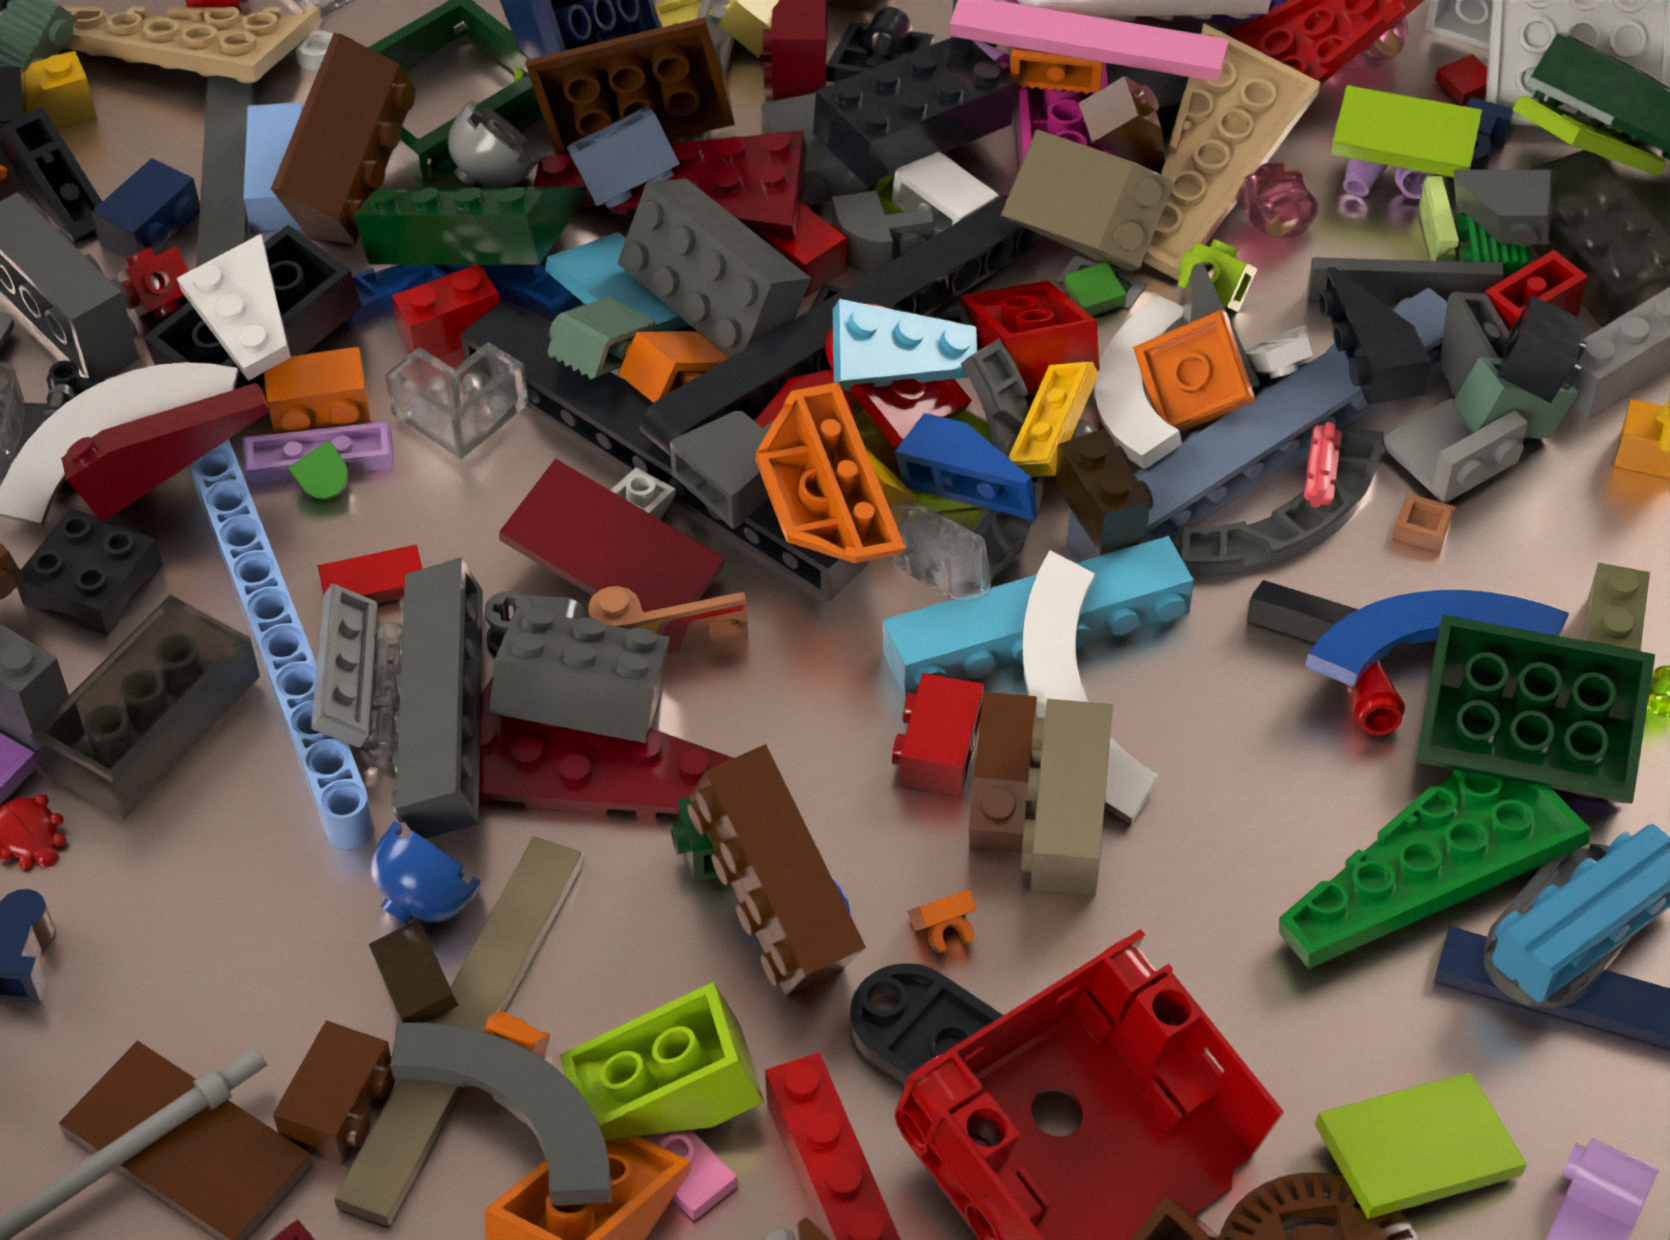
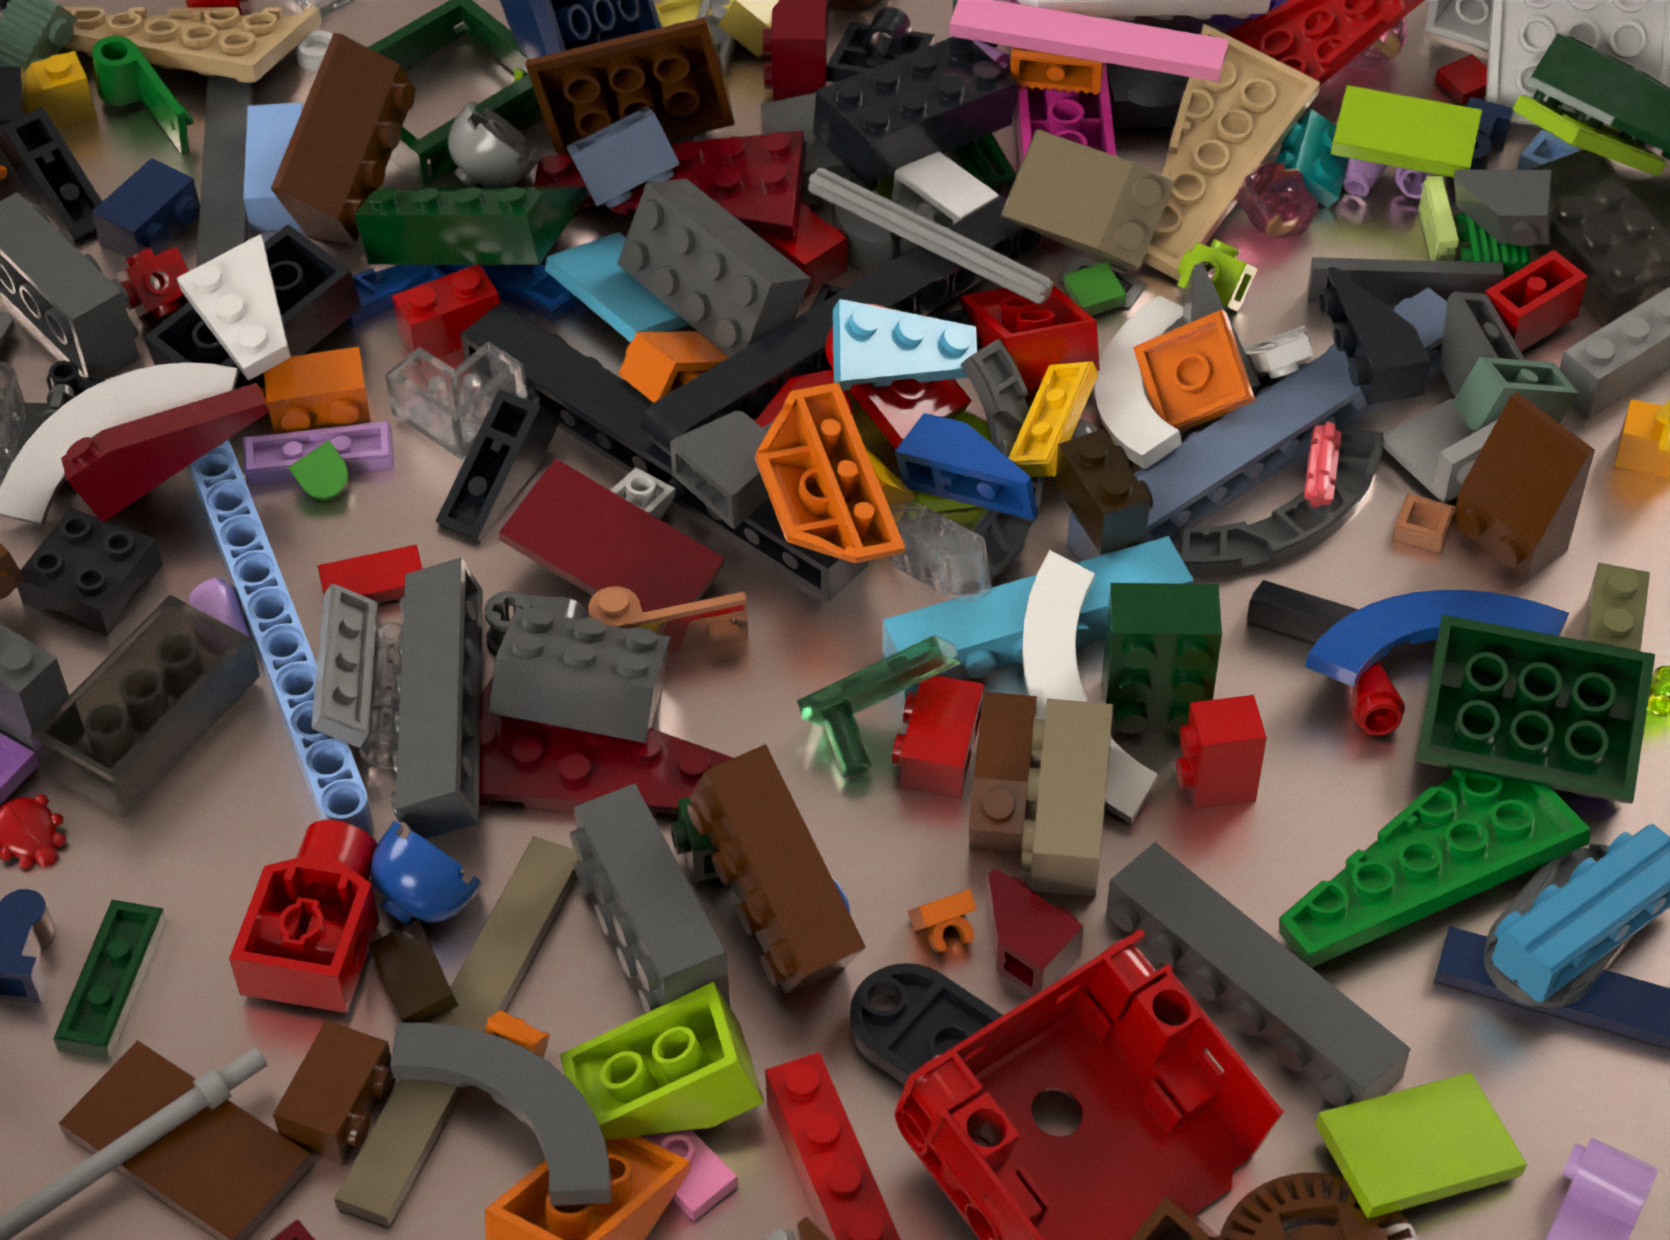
(110, 979): none -> dark green tile
(127, 77): none -> green door
(220, 602): none -> lavender cone
(310, 922): none -> red brick
(497, 464): none -> black slope
(596, 336): sand green brick -> none
(645, 899): none -> dark grey brick
(838, 702): none -> clear green piece
(931, 236): none -> light grey axle
(1006, 172): none -> dark green tile
(1030, 936): none -> dark red slope
(1125, 123): reddish brown slope -> none
(1159, 653): none -> dark green brick
(1222, 751): none -> red brick
(1256, 979): none -> dark grey brick
(1309, 150): none -> teal bracket
(1525, 488): none -> reddish brown slope
(1543, 149): none -> light blue plate
(1543, 350): black brick -> none

